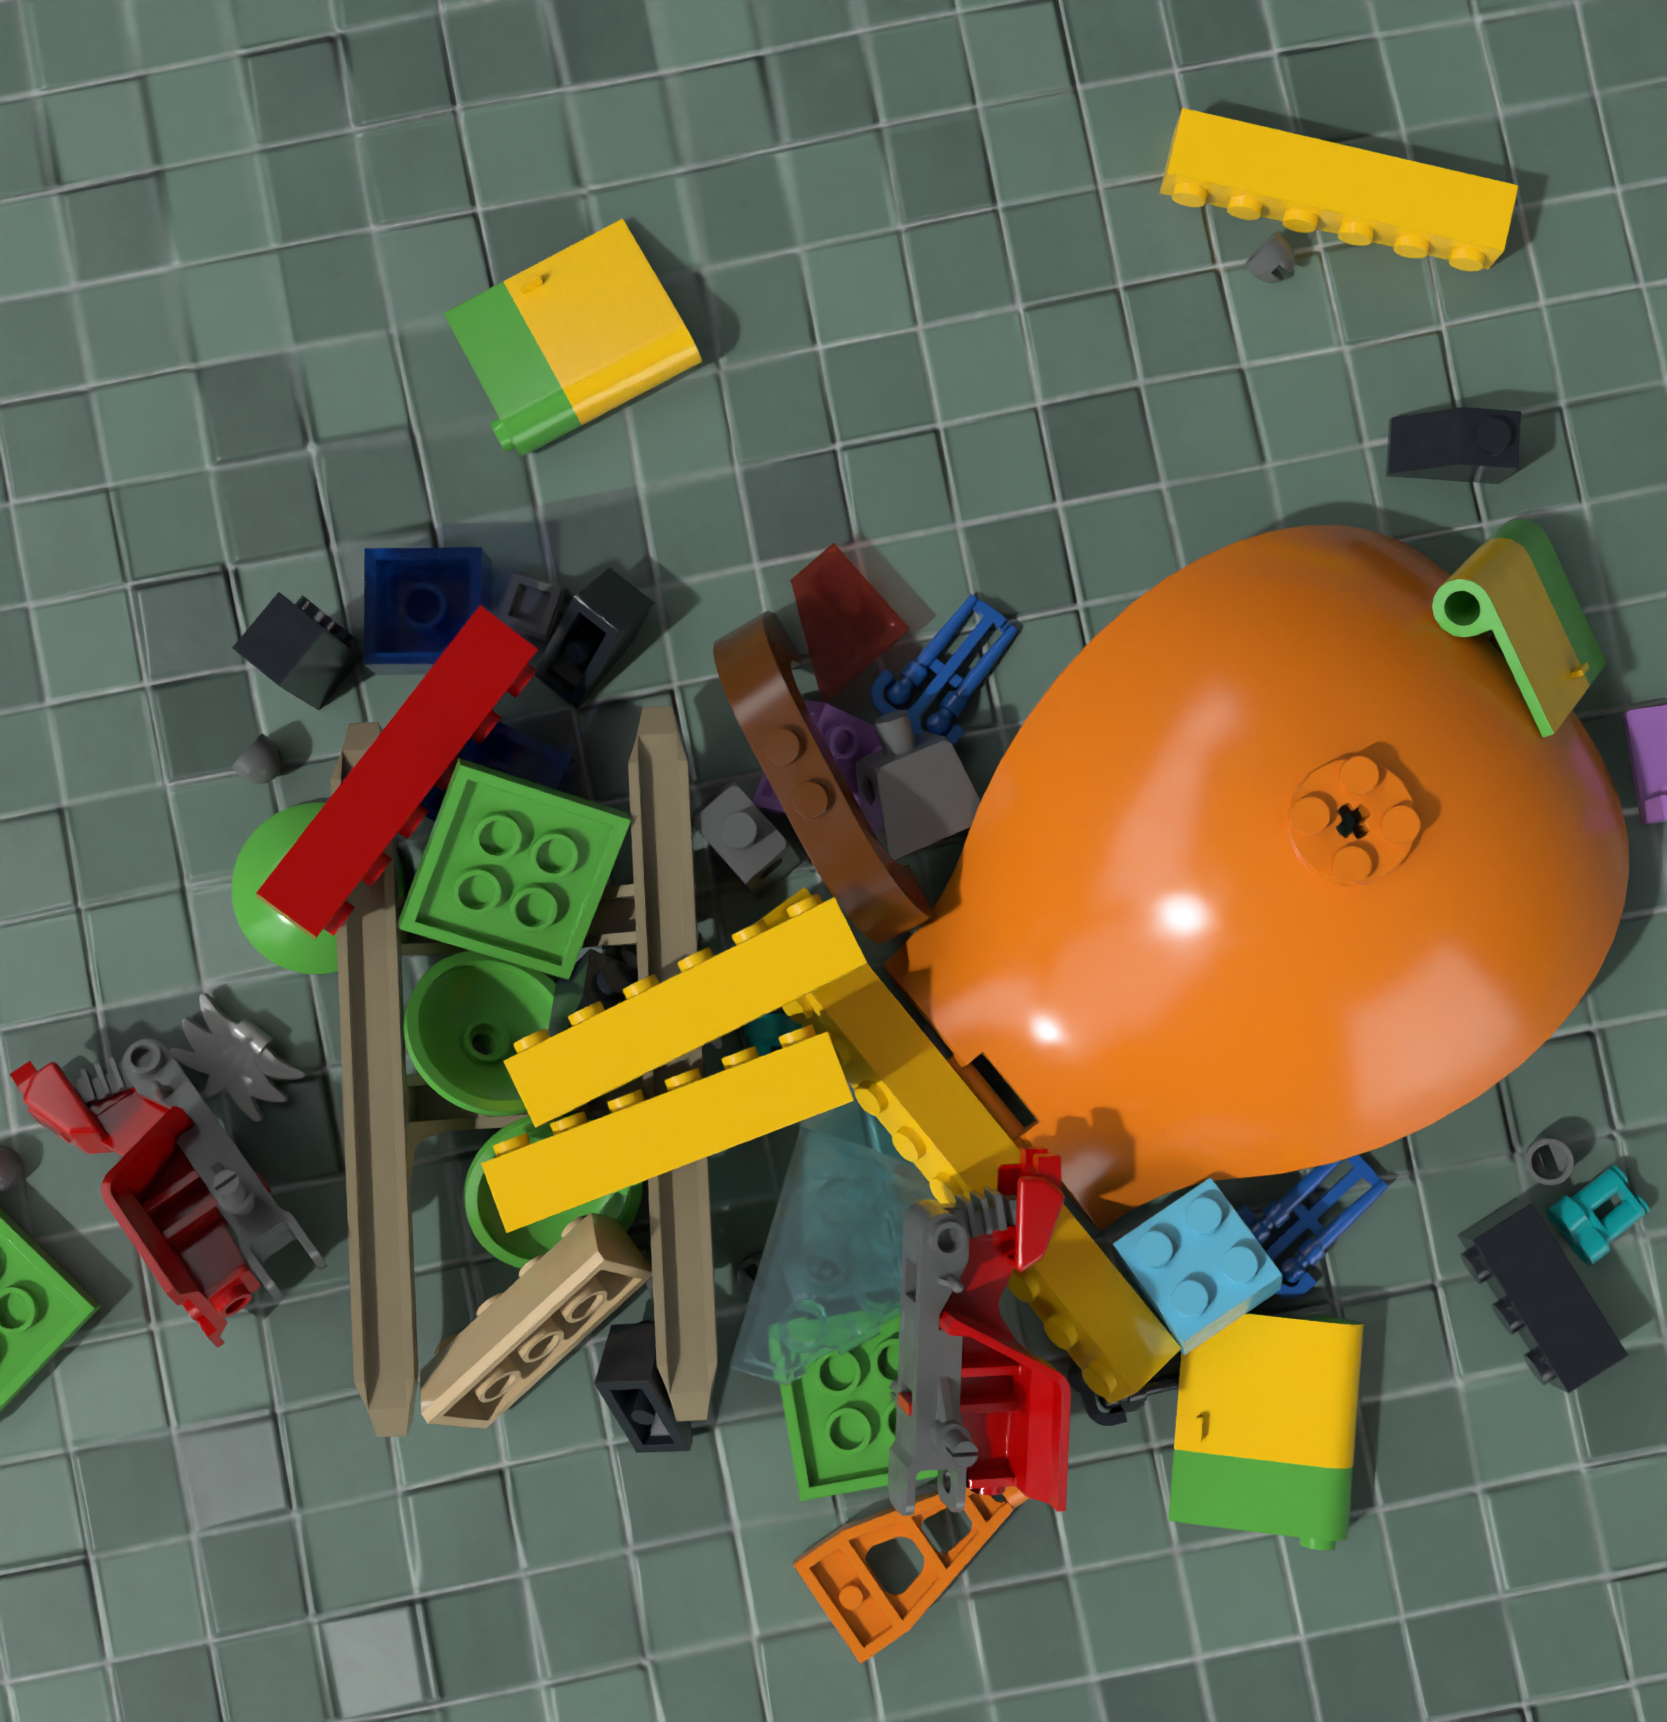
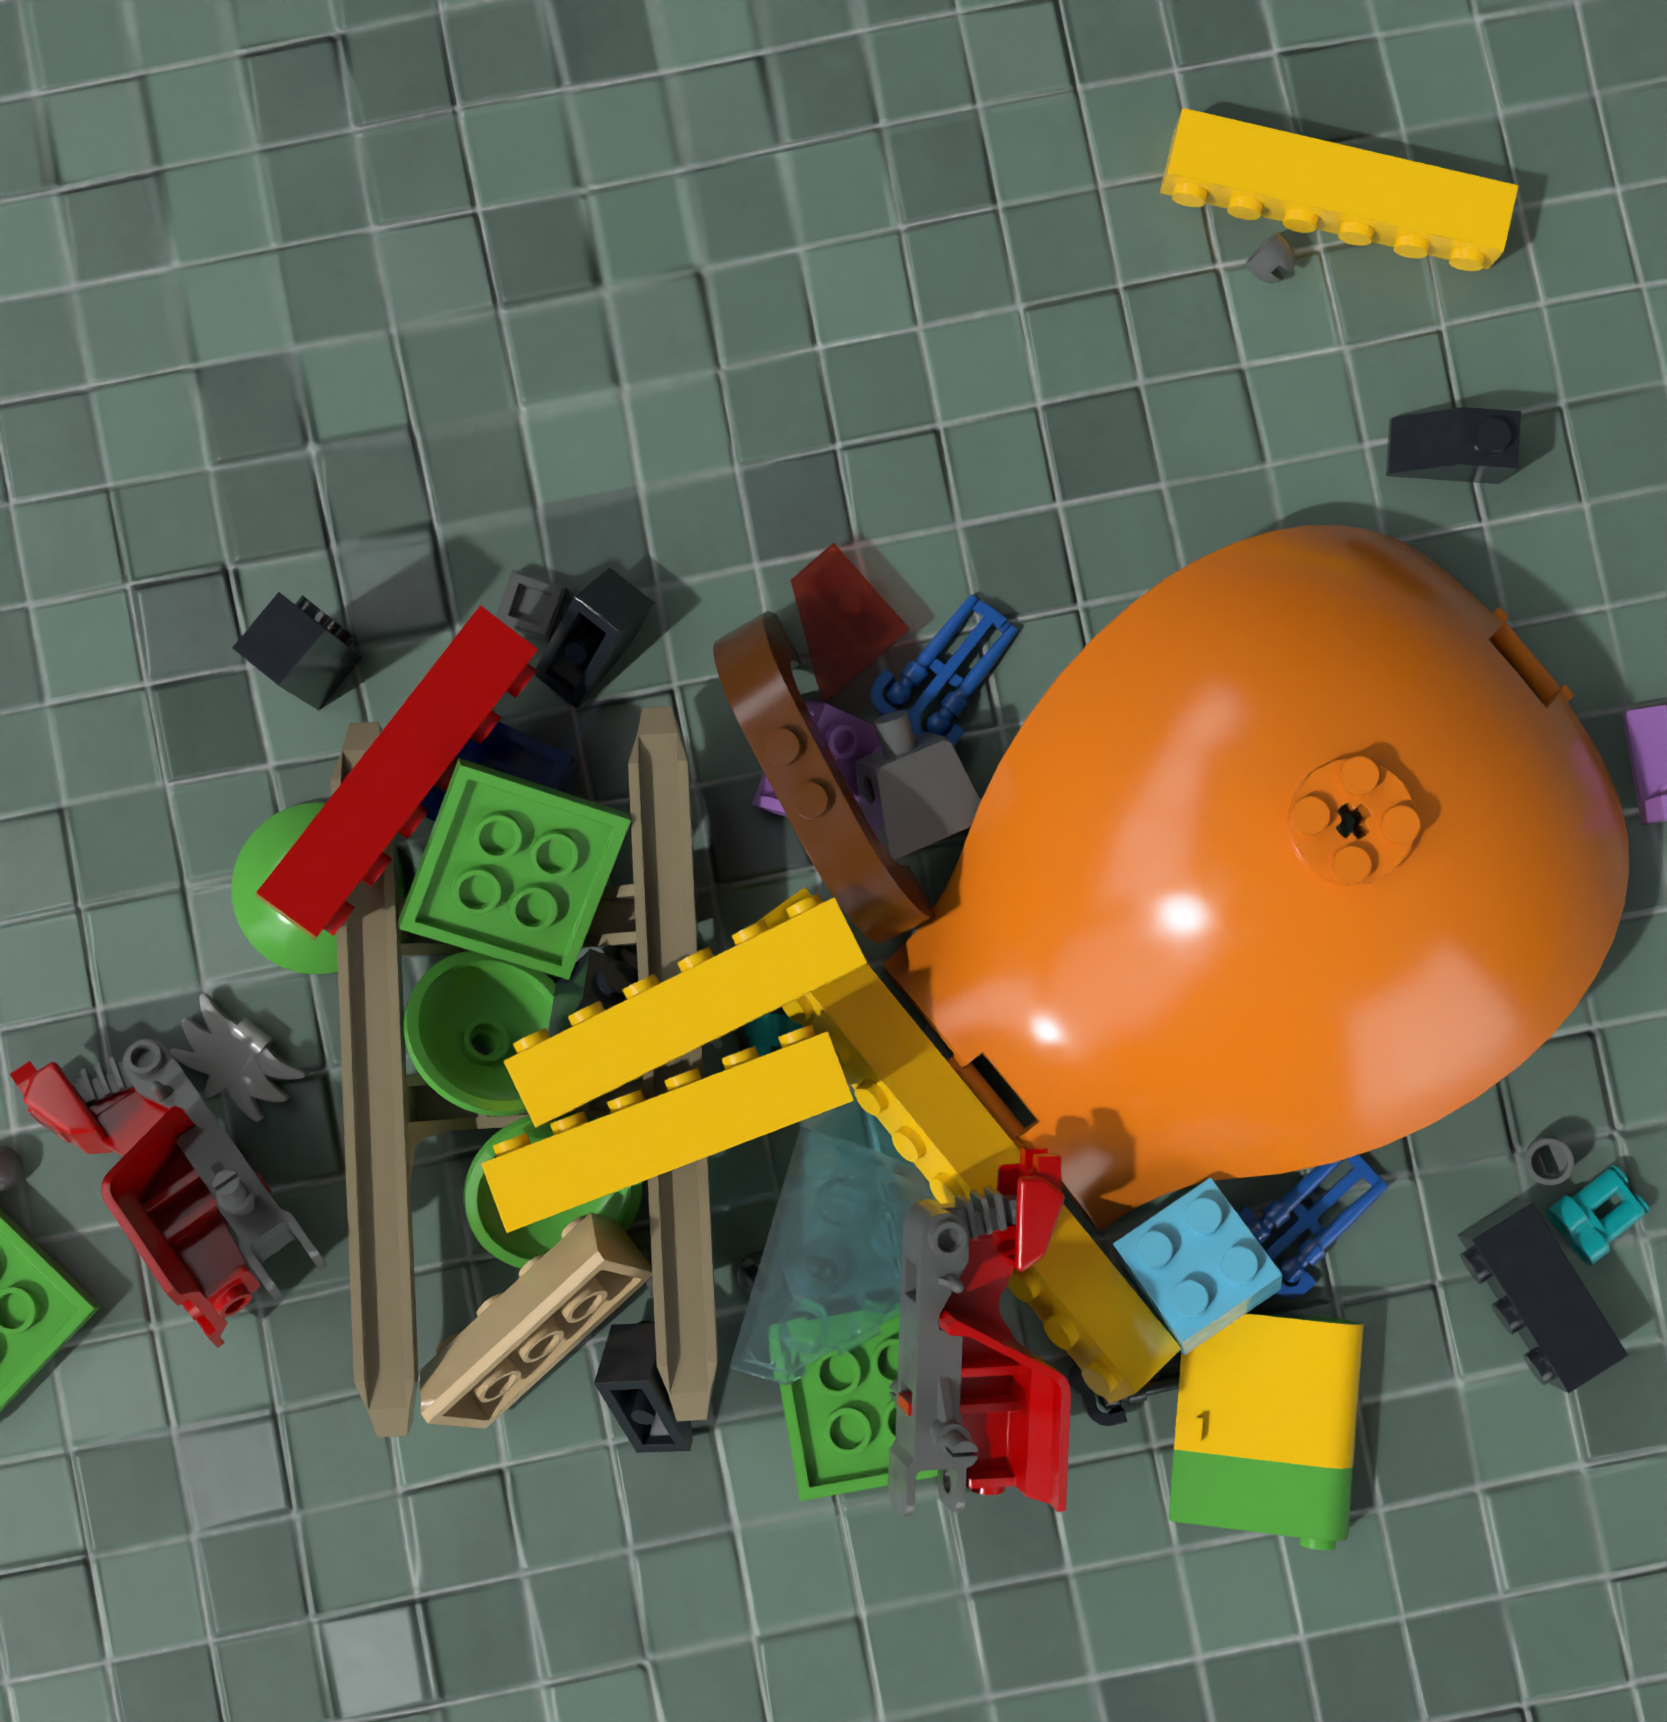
(260, 761): dark grey hinge -> none
(419, 603): clear blue brick -> none
(572, 338): yellow door -> none
(744, 838): dark grey torso -> none
(854, 1595): orange plate -> none
(1530, 606): door -> none

